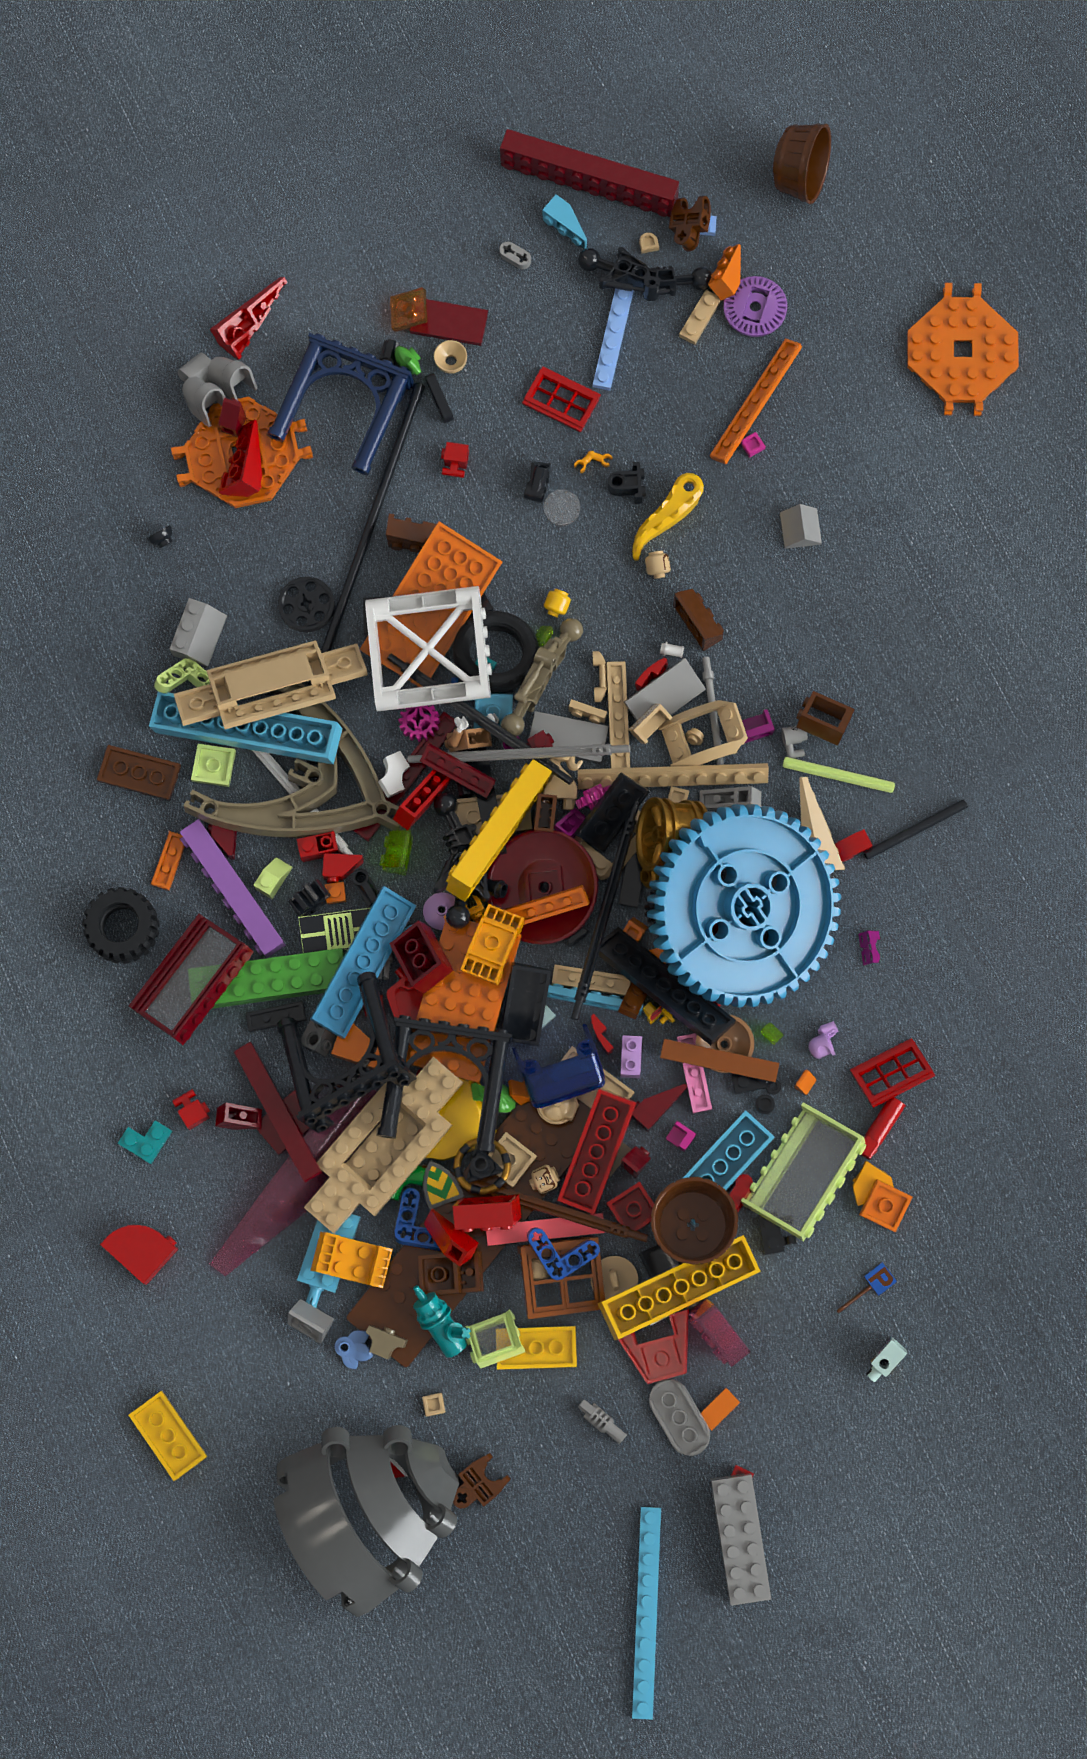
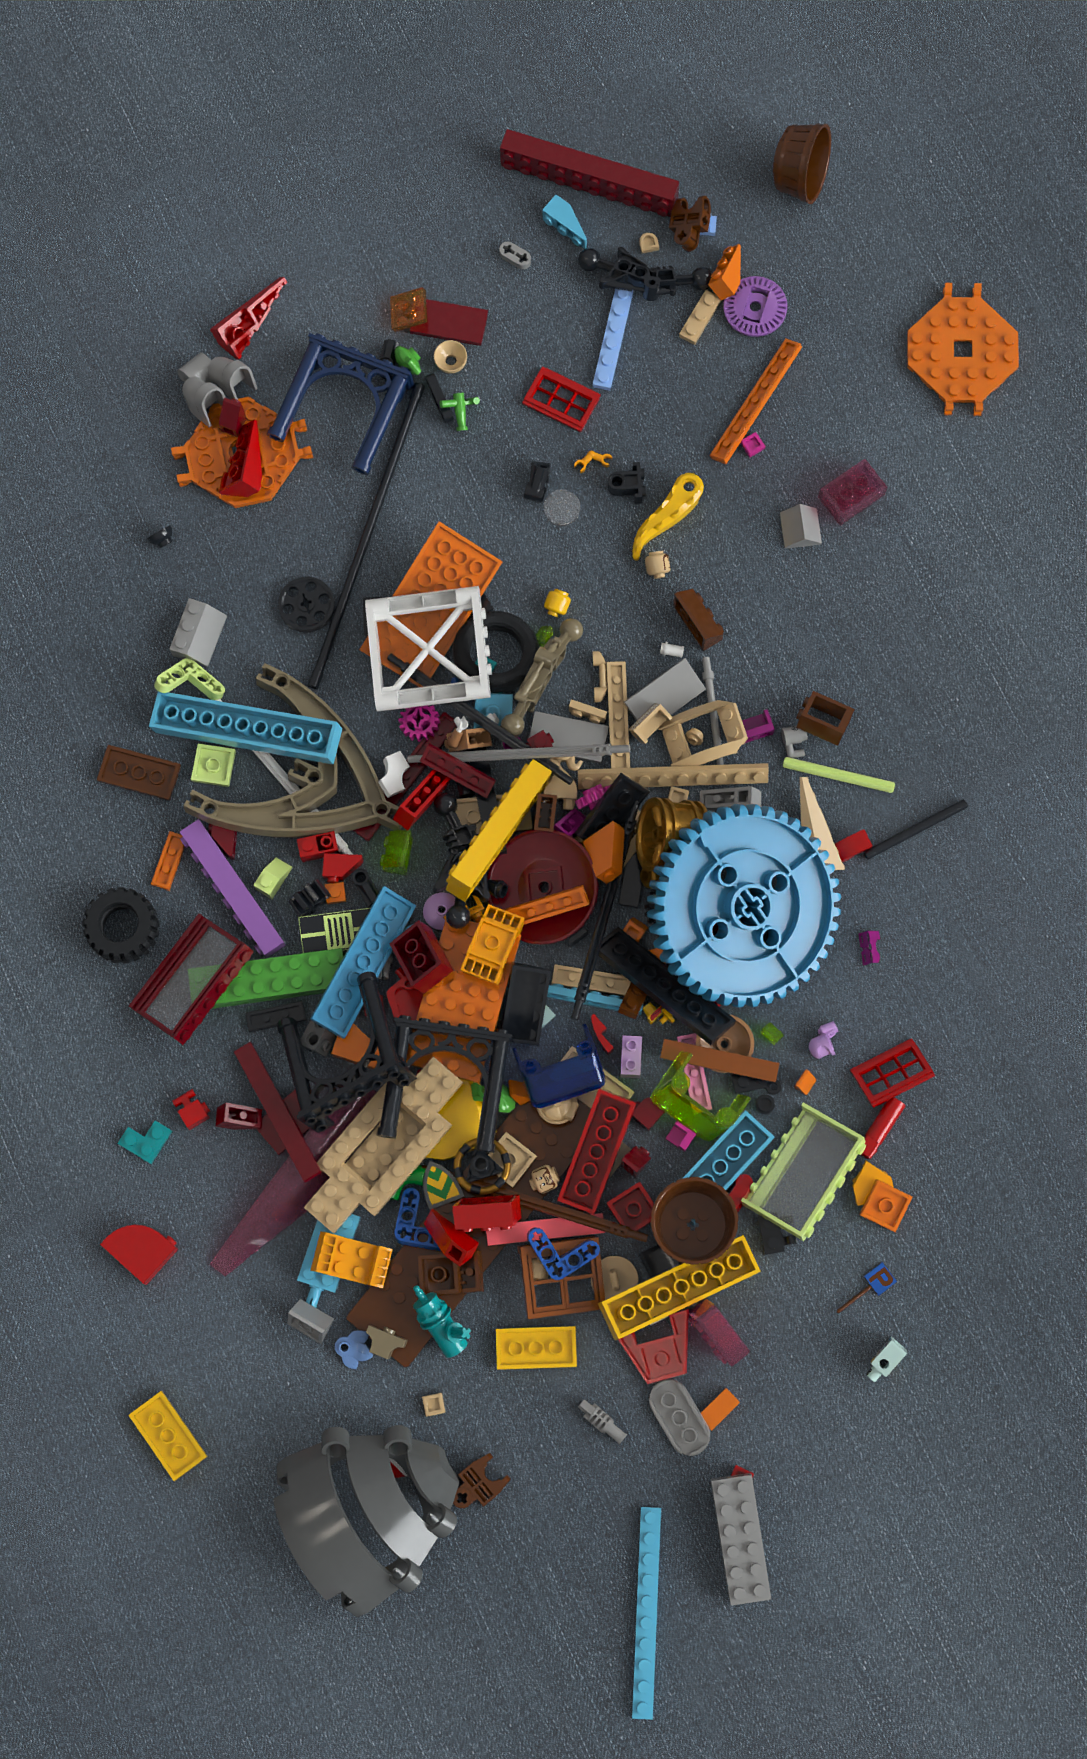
(267, 674): tan piece -> none
(407, 534): reddish brown wedge -> none
(455, 457): red brick -> none
(459, 403): none -> bright green piece
(494, 1340): yellowish green window -> none
(606, 851): none -> orange slope
(651, 673): red slope -> none
(671, 1098): none -> clear neon green windscreen
(852, 492): none -> clear pink brick

